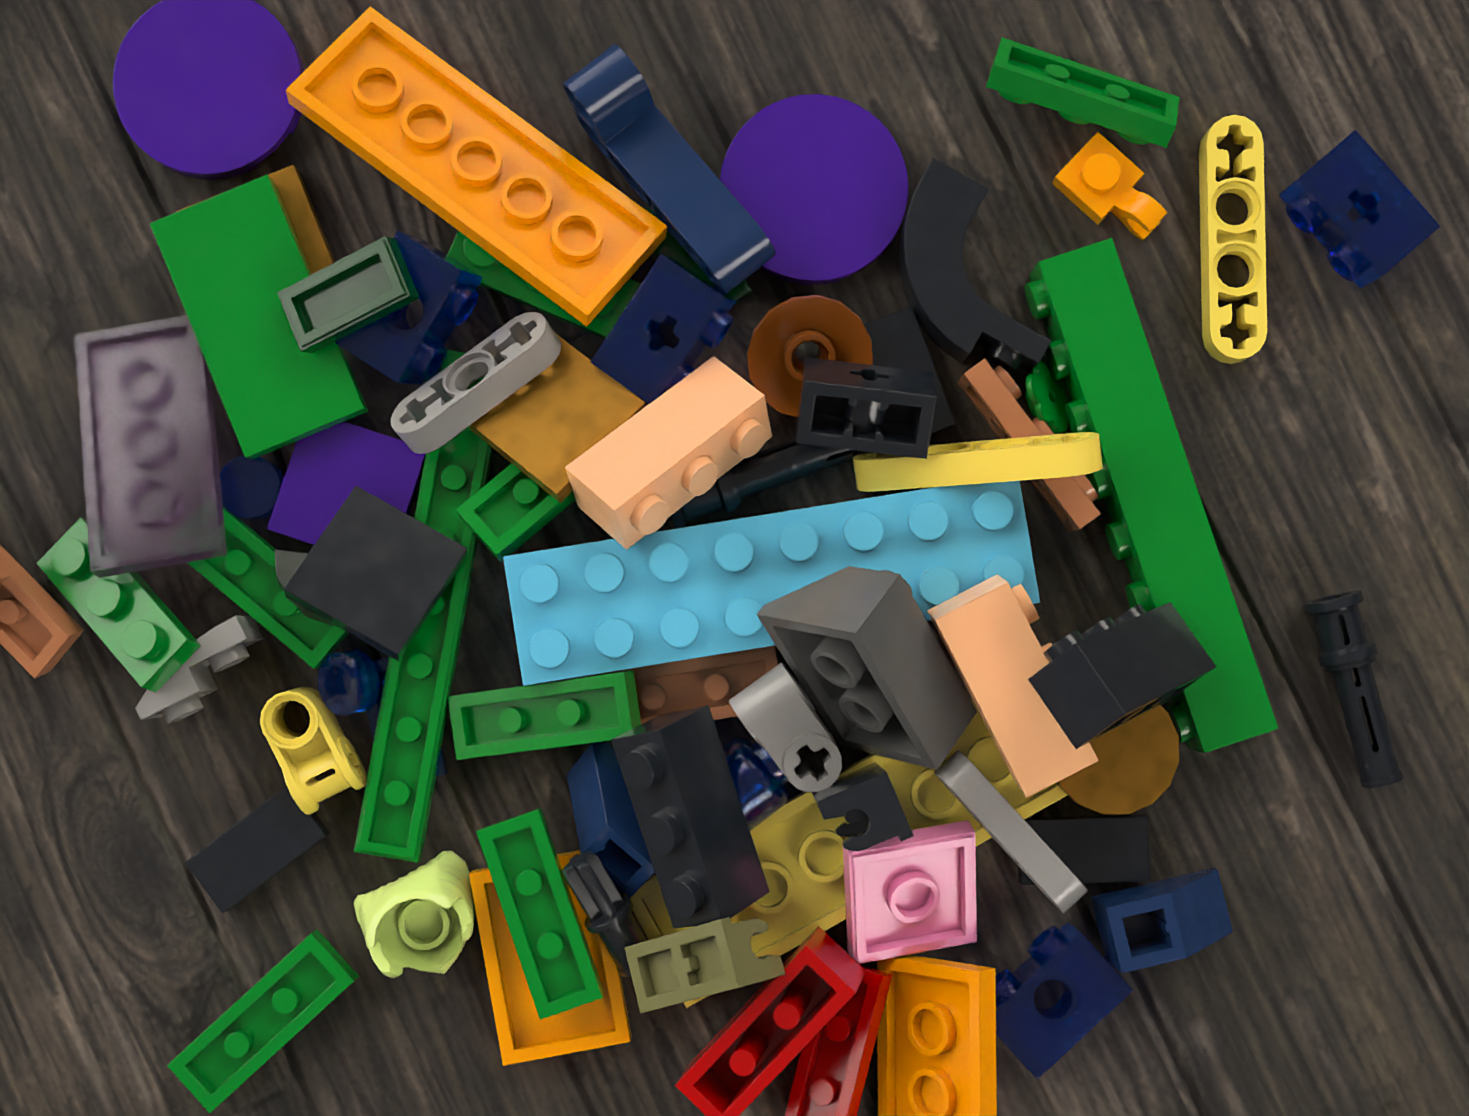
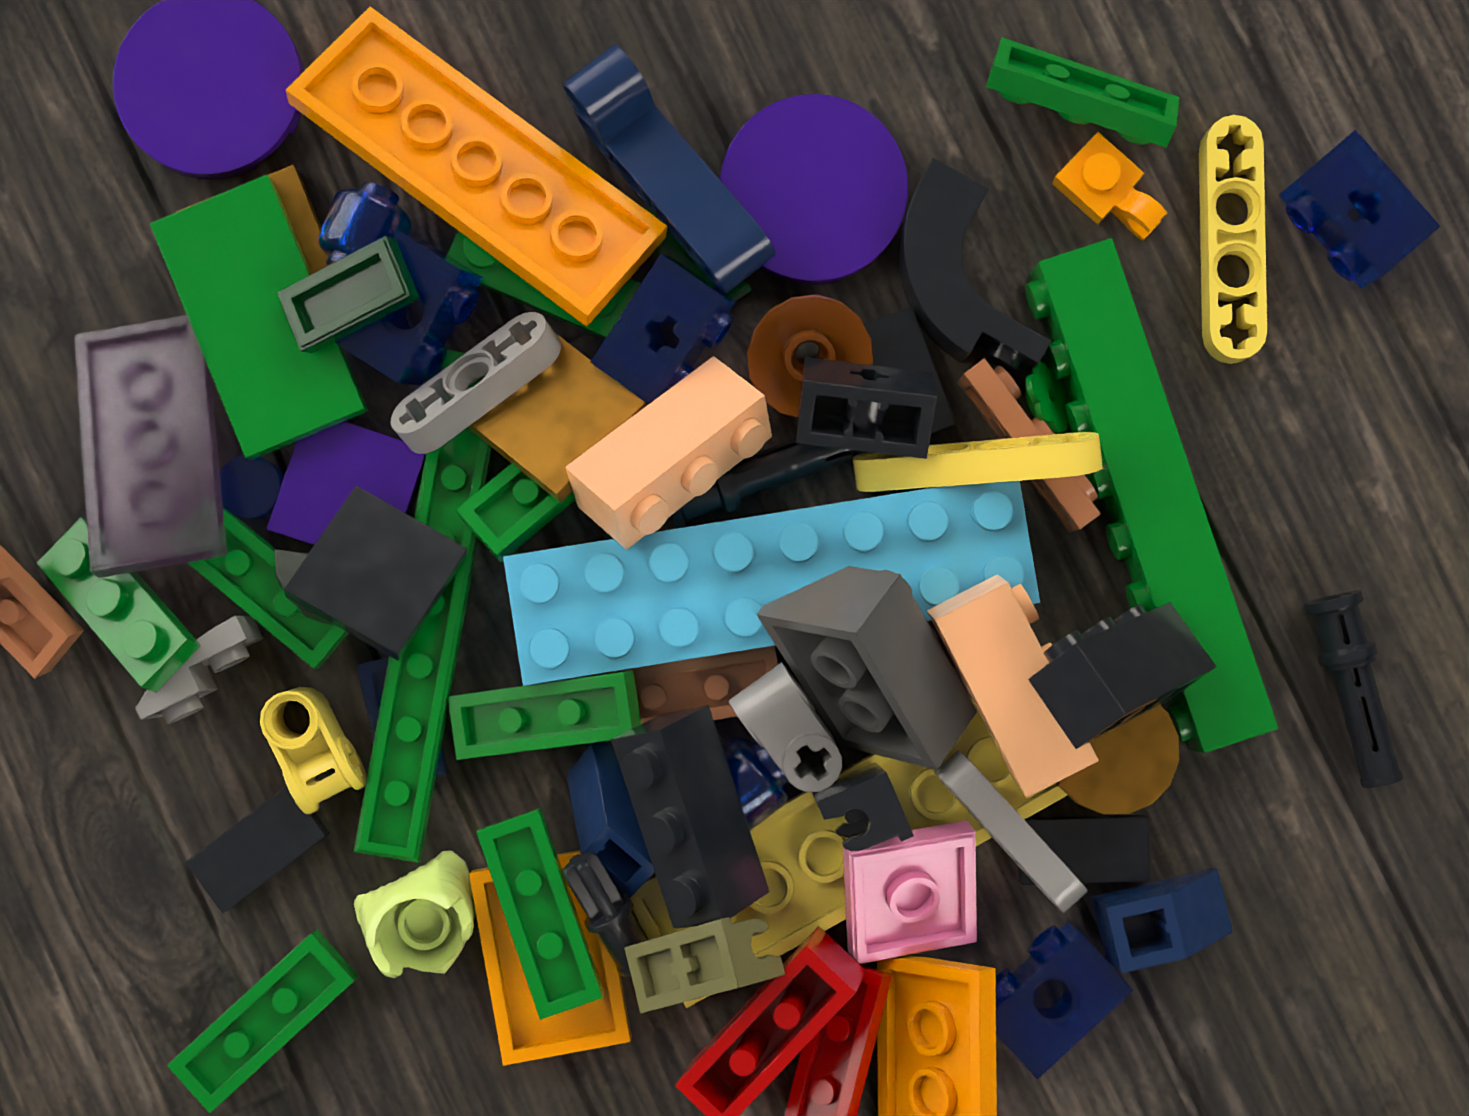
(348, 682): clear blue tile -> none
(360, 219): none -> clear blue head

